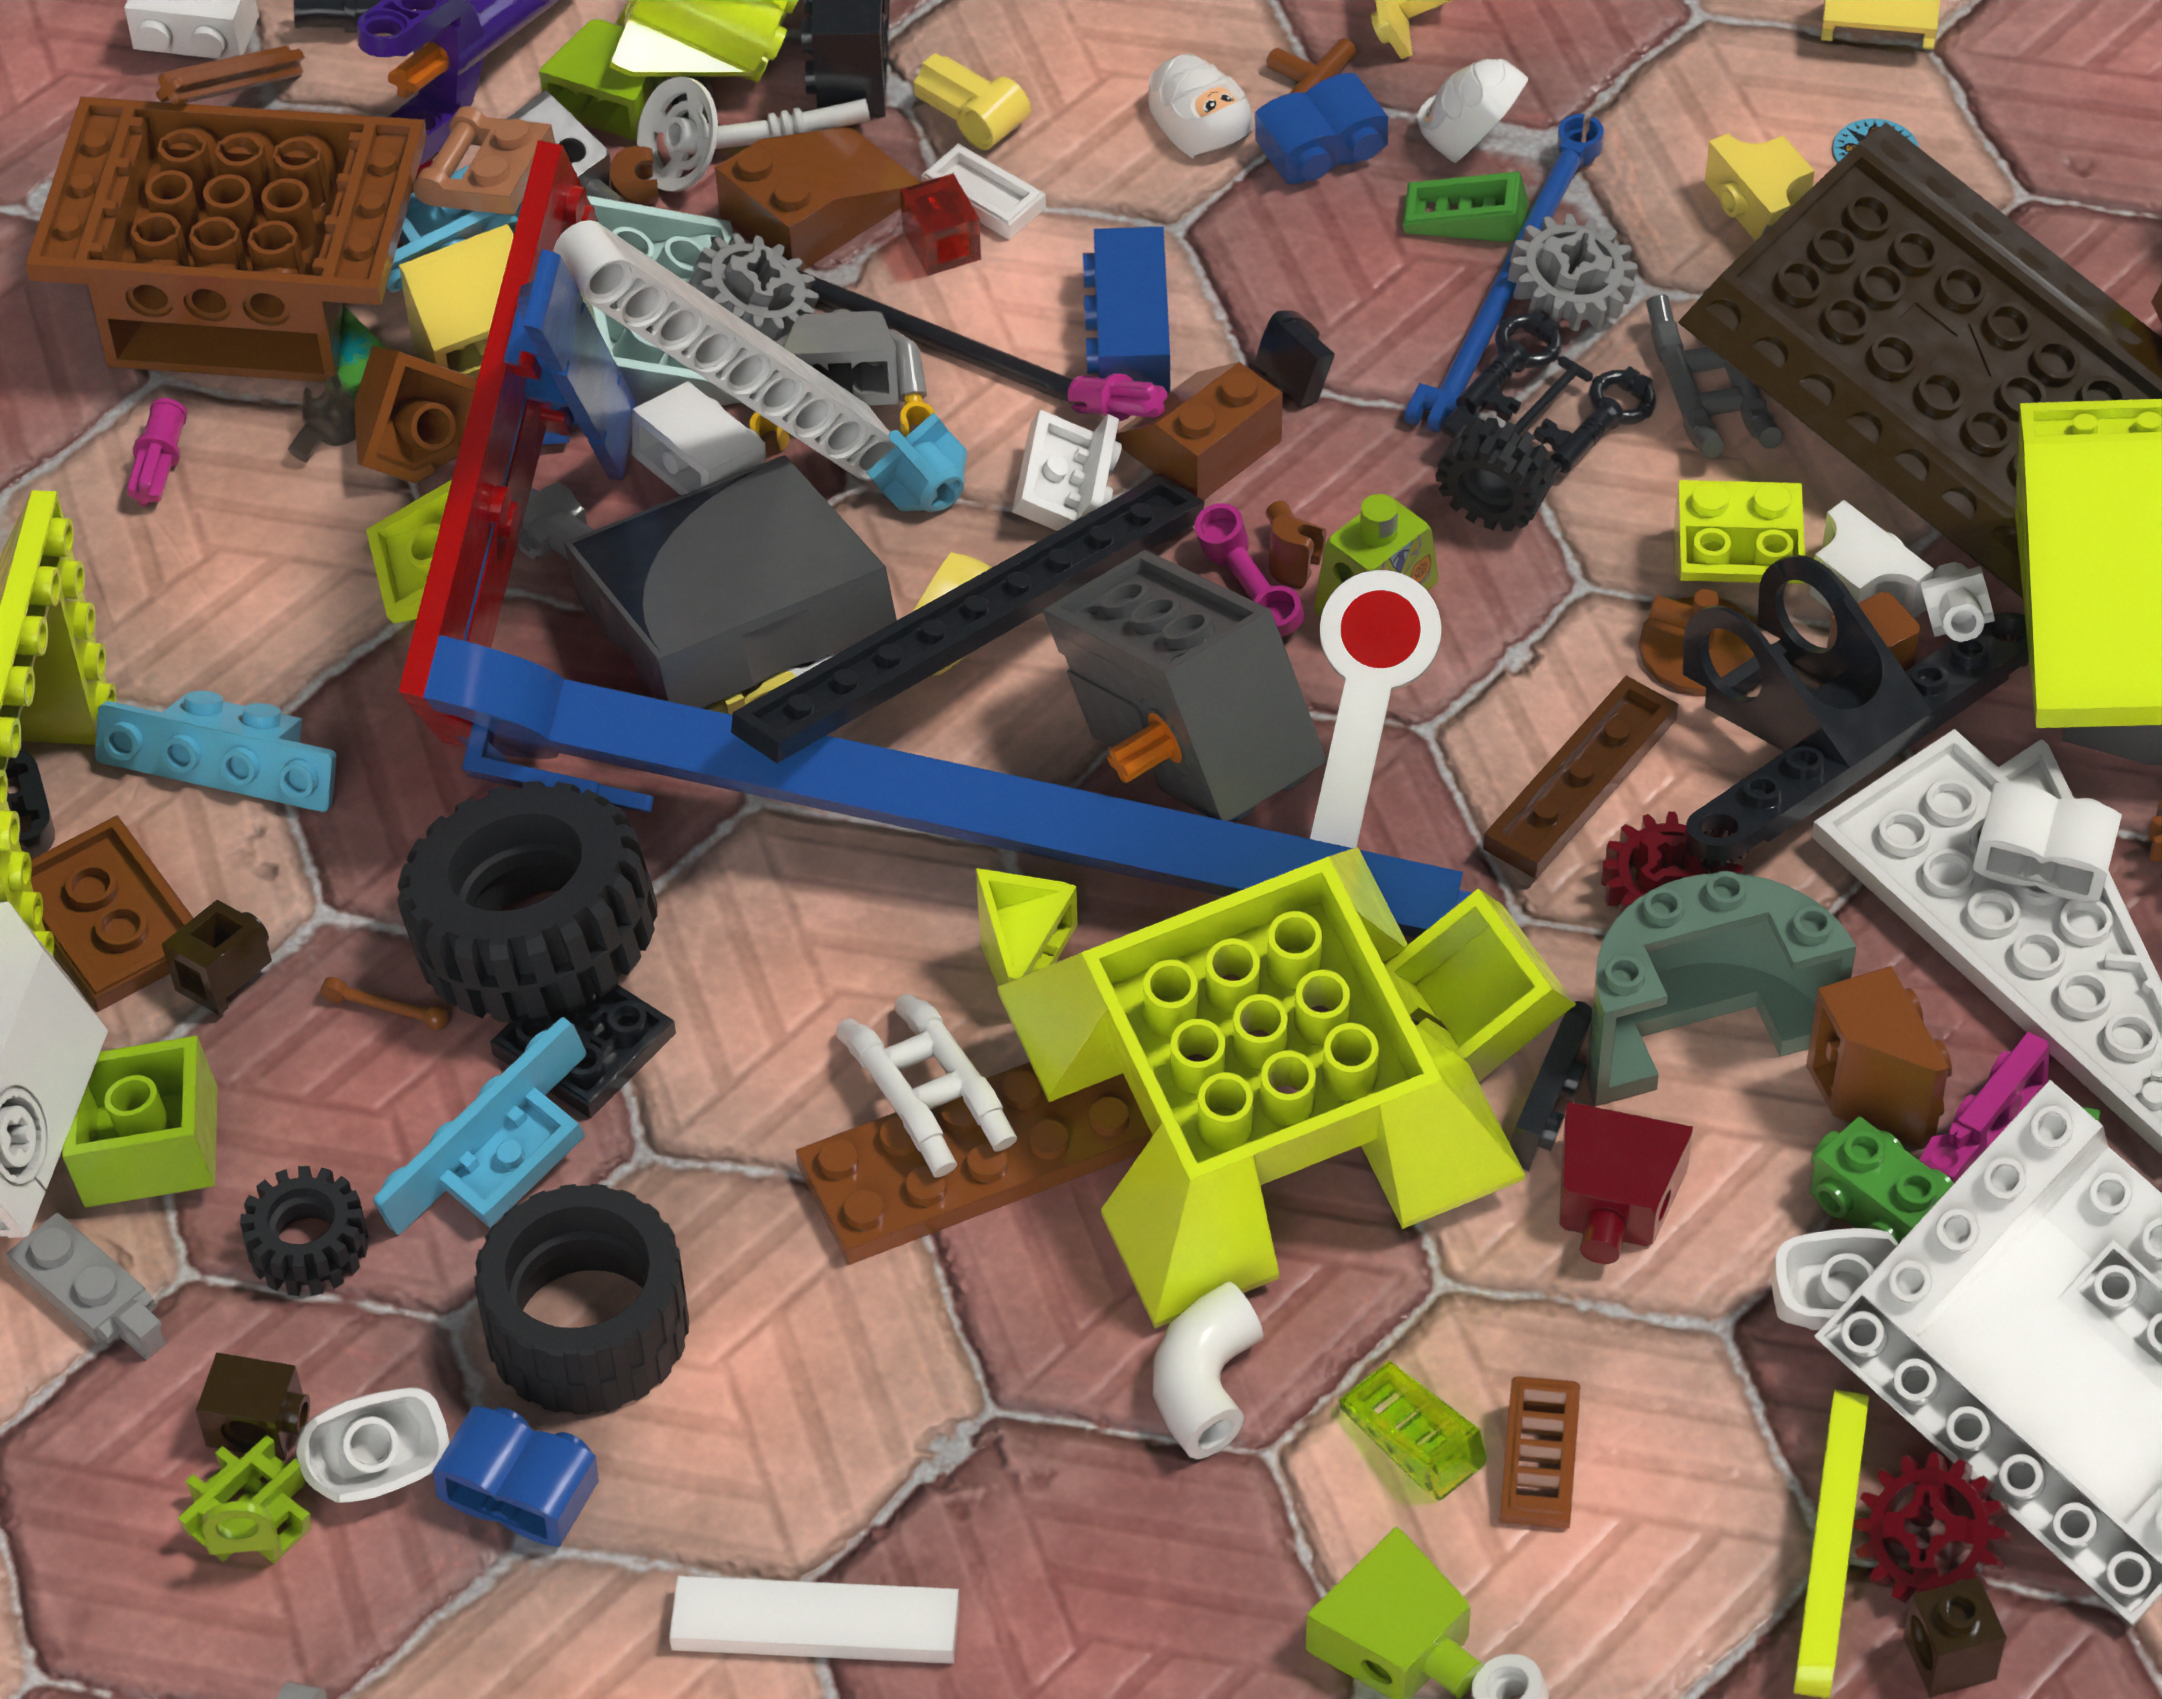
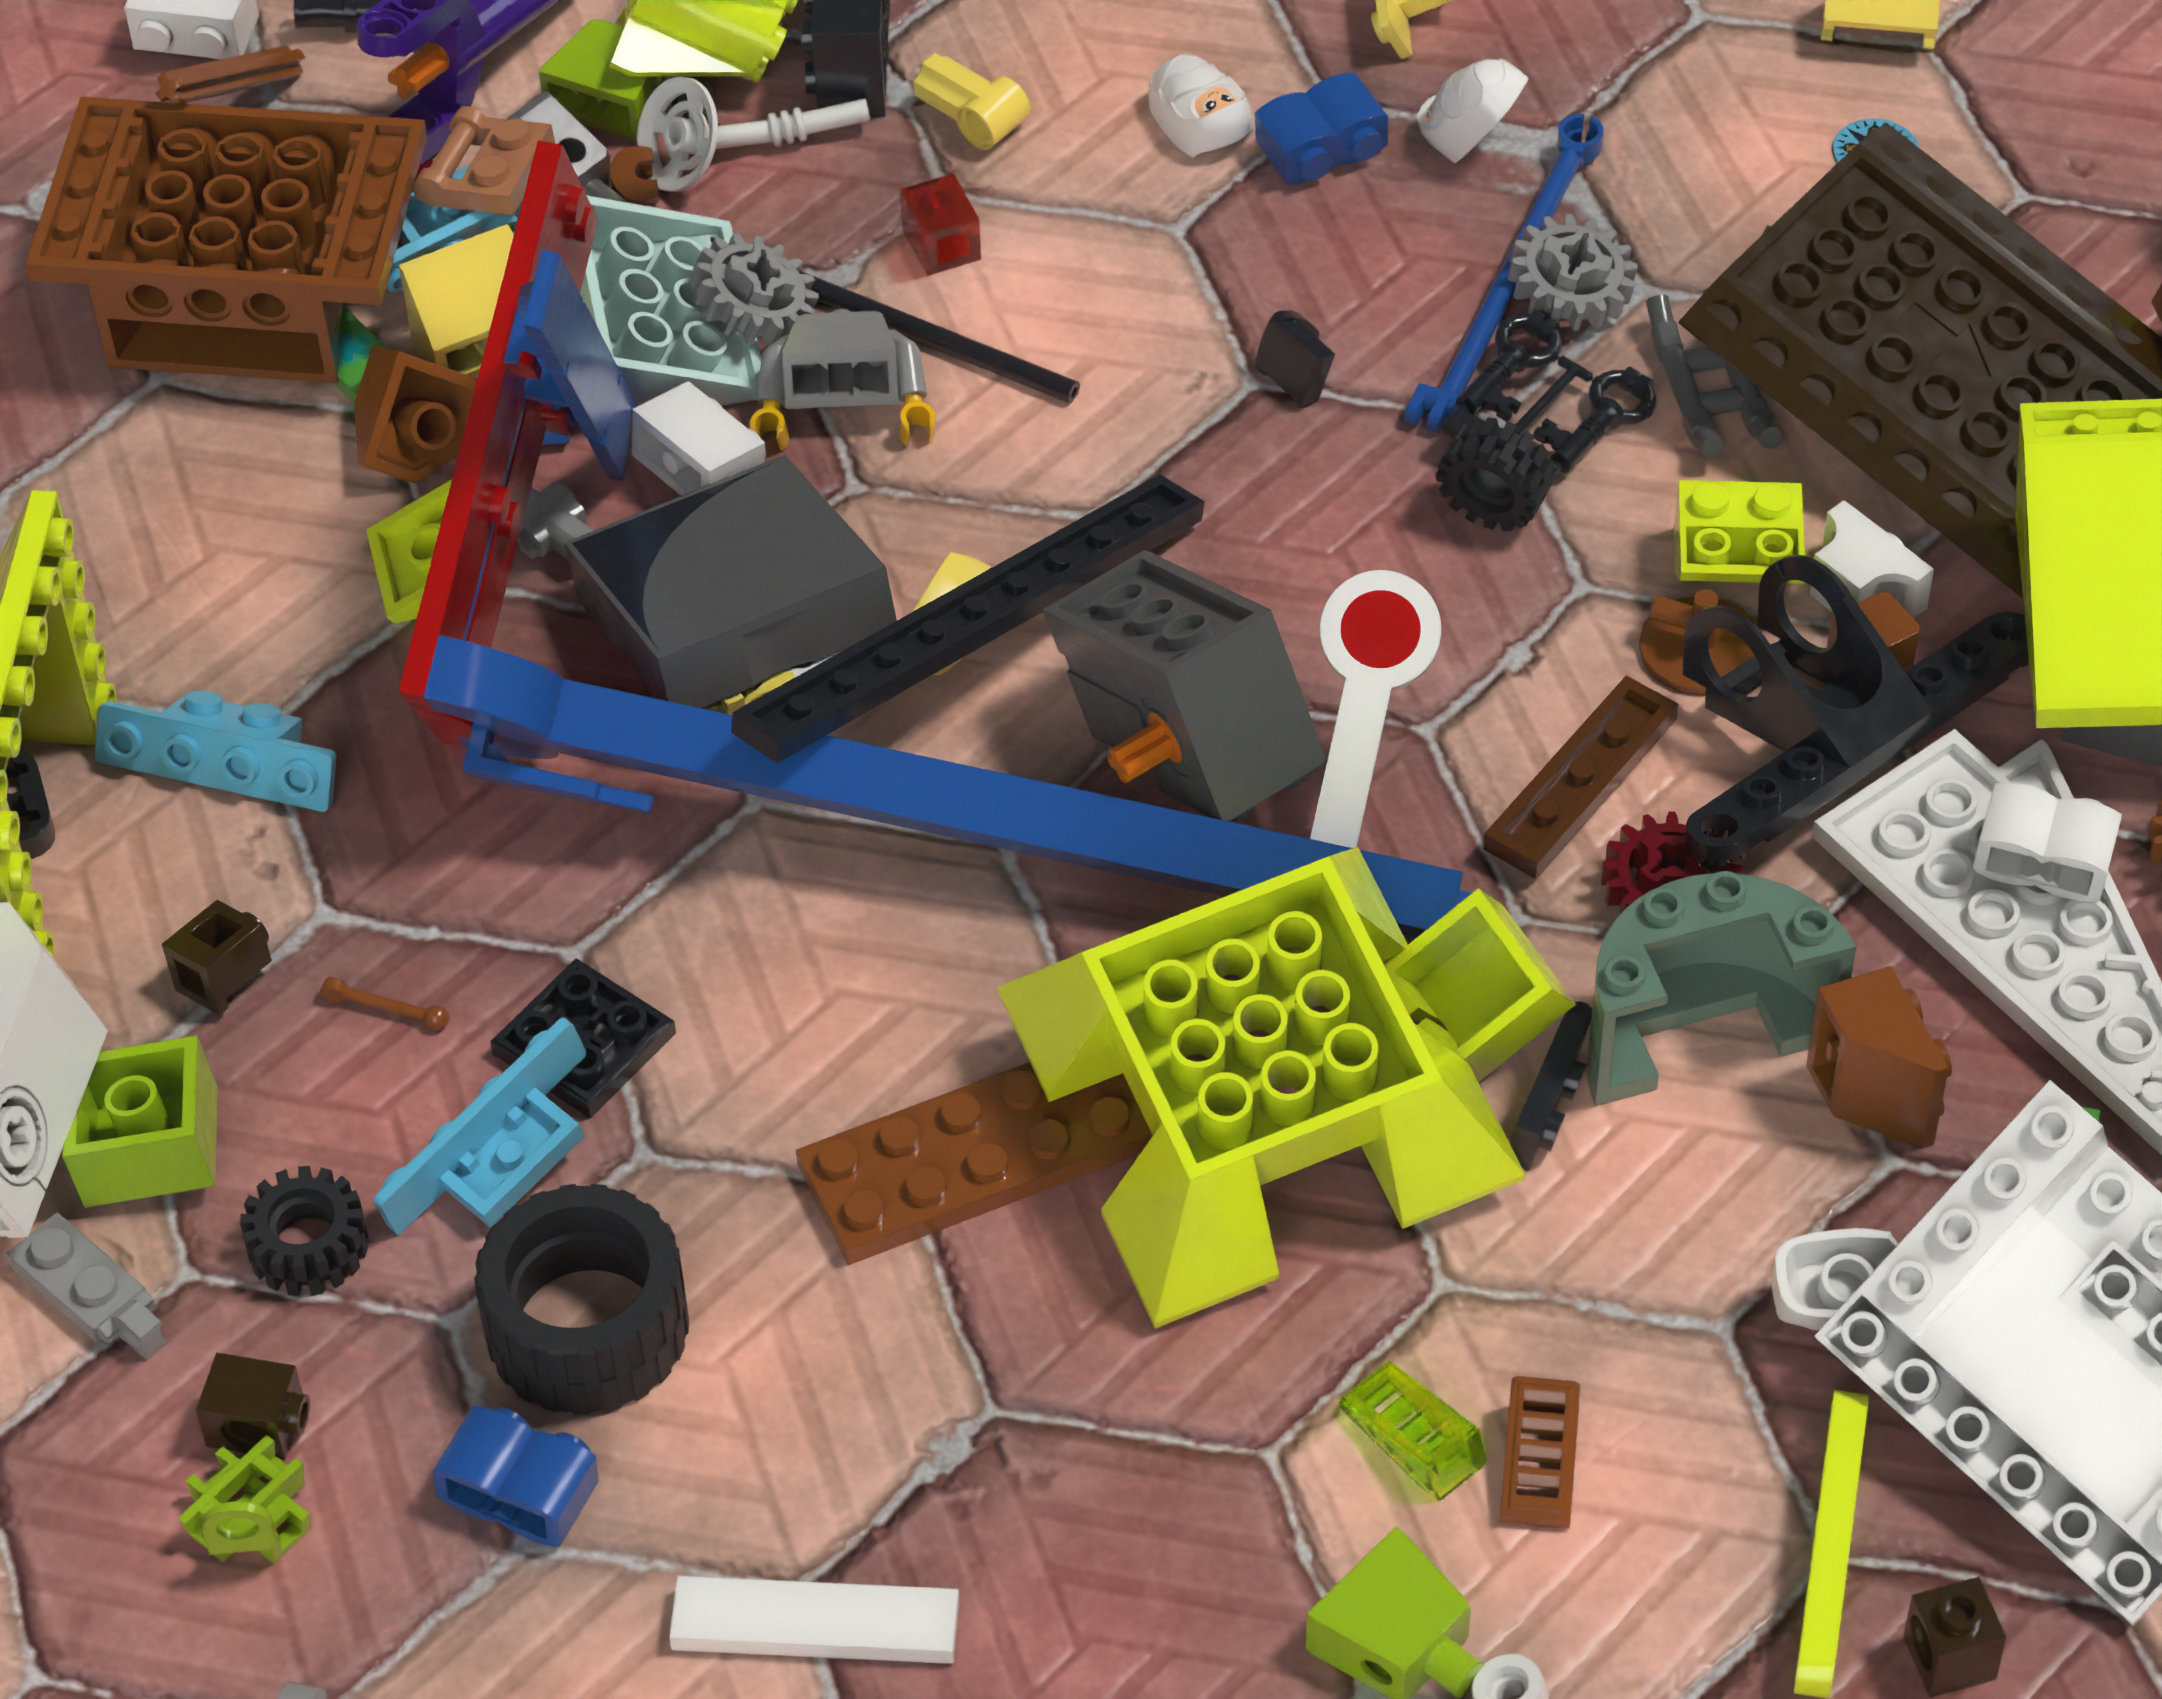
(107, 911): dark orange tile -> none
(156, 451): dark pink axle -> none
(326, 419): clear smoke piece -> none
(372, 1444): white piece -> none
(536, 954): black tyre -> none
(722, 347): white beam -> none
(809, 190): dark orange slope -> none
(915, 1104): white piece -> none
(922, 468): medium azure piece -> none
(996, 195): white tile -> none
(1023, 922): neon yellow slope -> none
(1065, 470): white bracket -> none
(1116, 396): dark pink axle -> none
(1128, 305): blue brick -> none
(1190, 1368): white cylinder -> none
(1209, 429): dark orange slope -> none
(1226, 543): dark pink bar -> none
(1293, 545): dark orange piece -> none
(1308, 73): dark orange piece -> none
(1378, 539): lime torso -> none
(1499, 213): bright green slope -> none
(1619, 1177): dark red torso -> none
(1756, 179): light yellow brick -> none
(1874, 1180): bright green brick -> none
(1931, 1501): dark red gear -> none
(1957, 601): white axle -> none
(1982, 1118): dark pink hinge -> none

